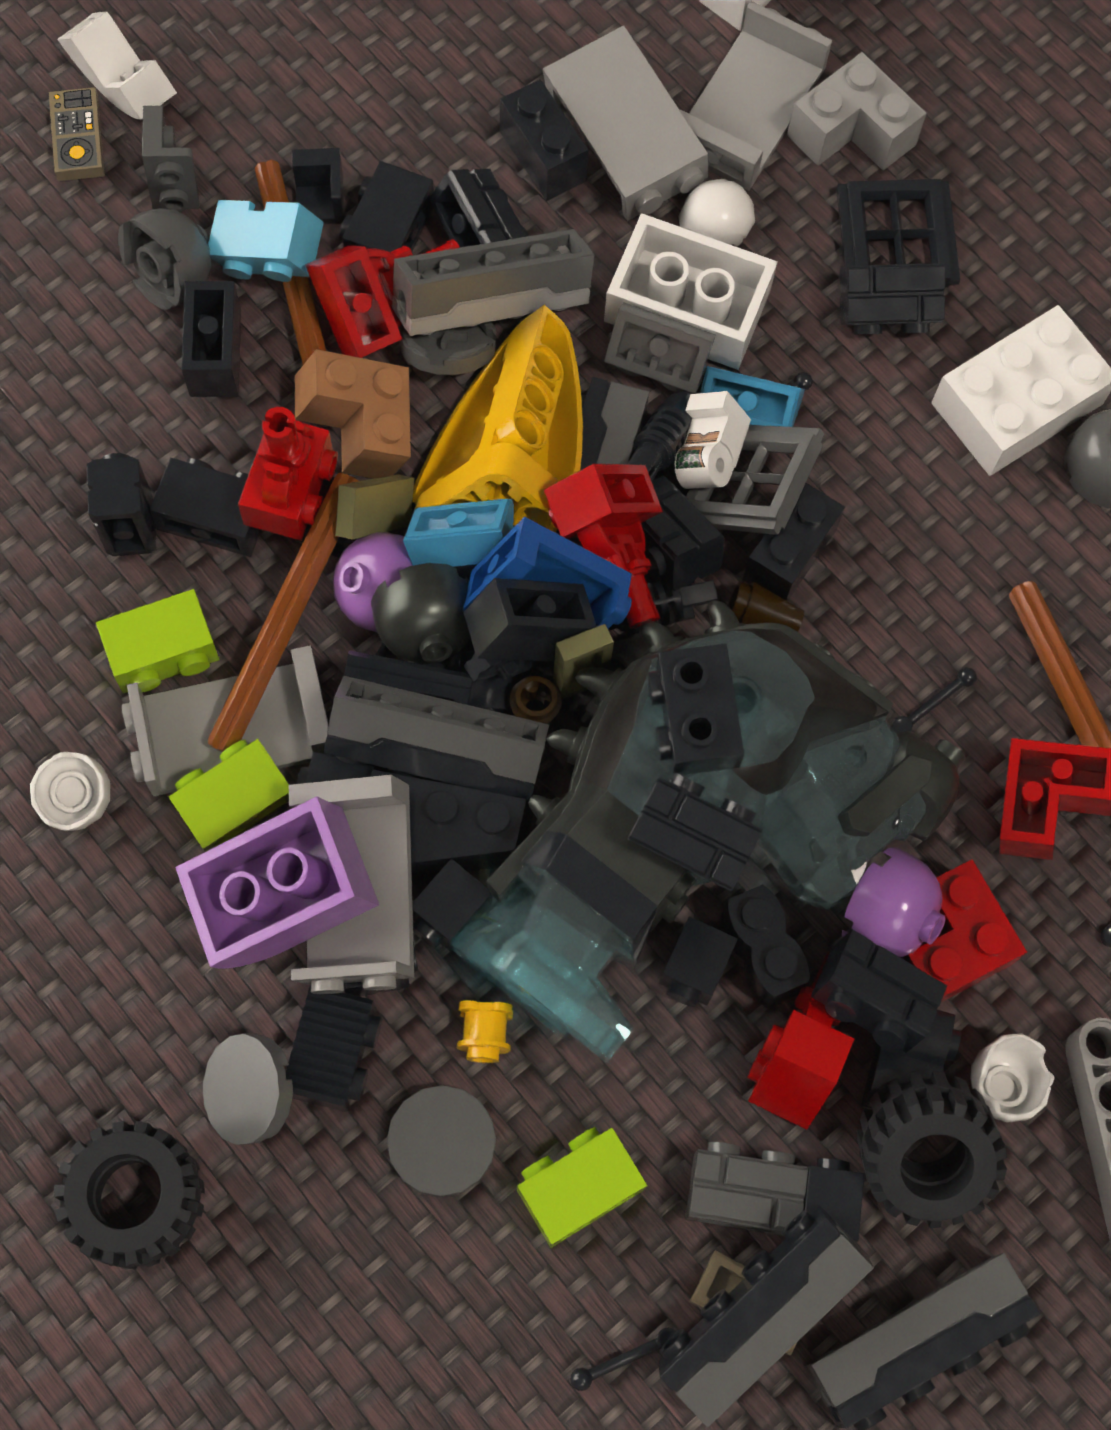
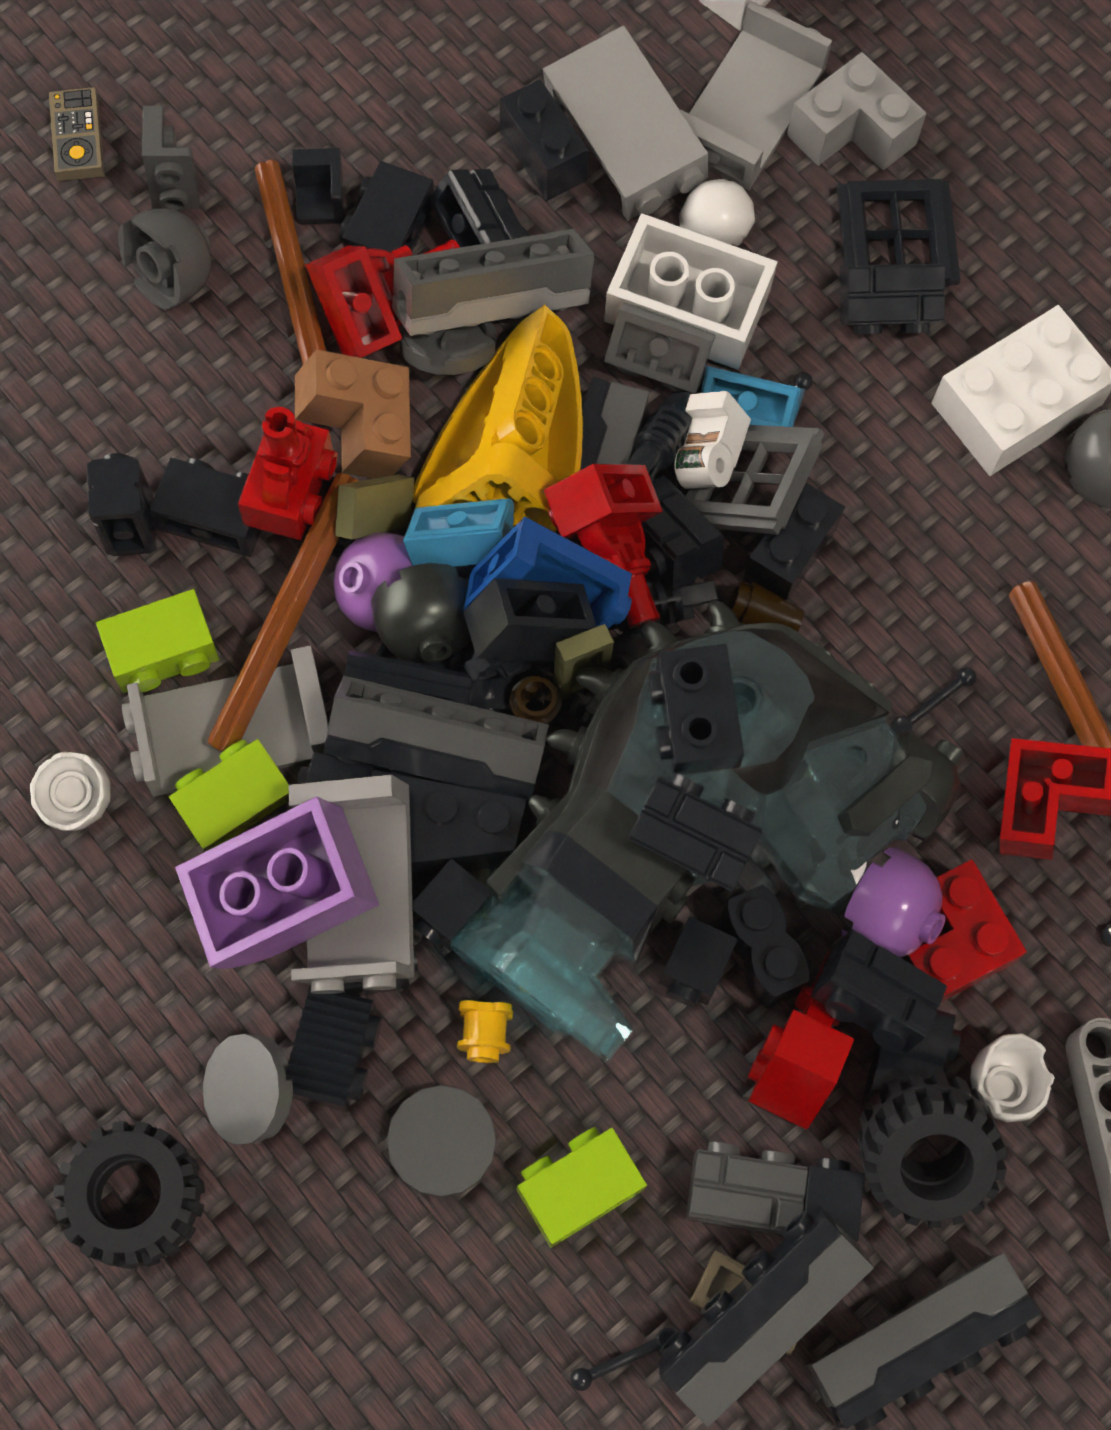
(114, 67): white brick -> none
(211, 339): black brick -> none
(265, 241): medium azure brick -> none

